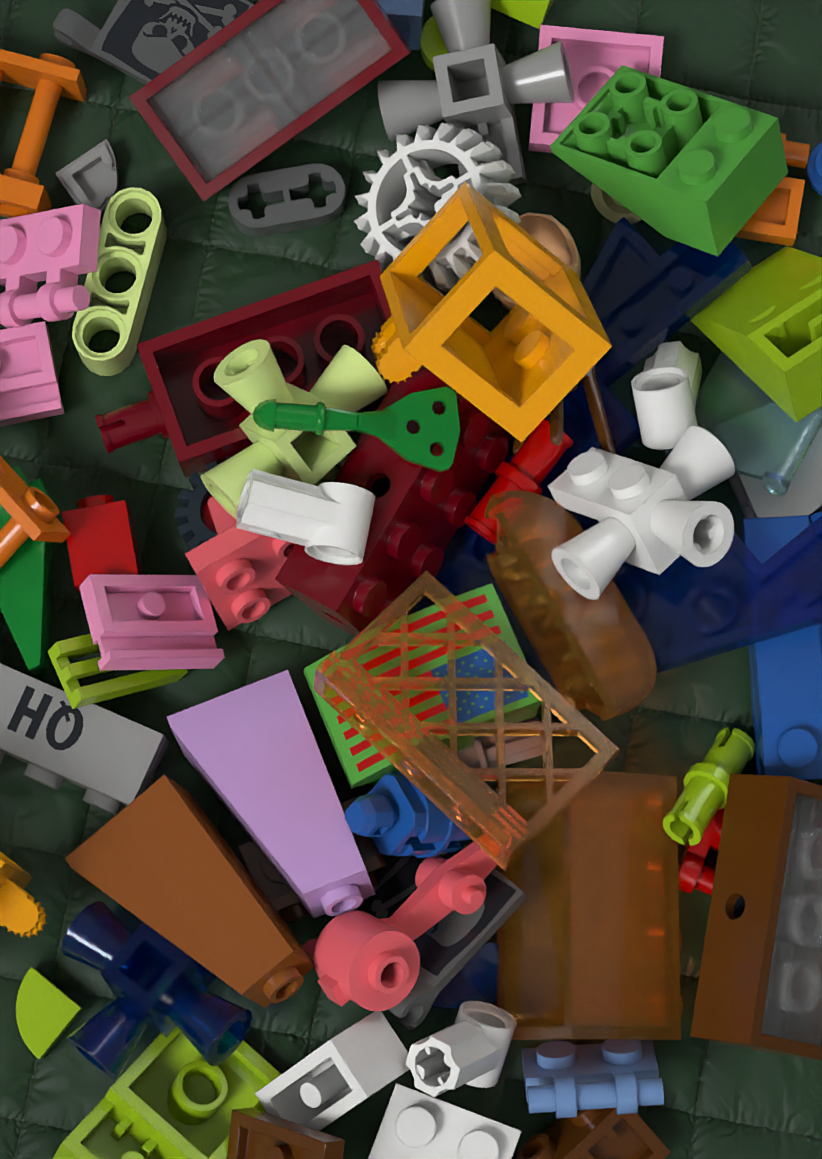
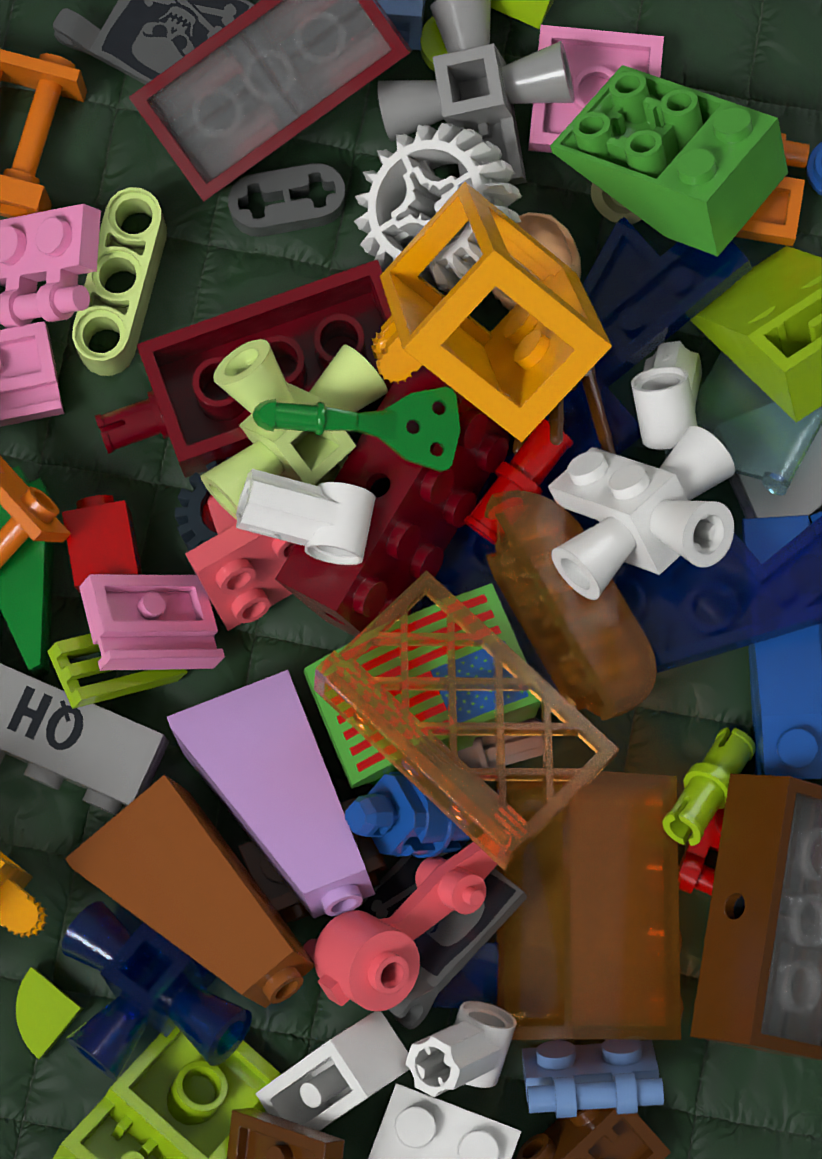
(91, 177): light grey tile -> none

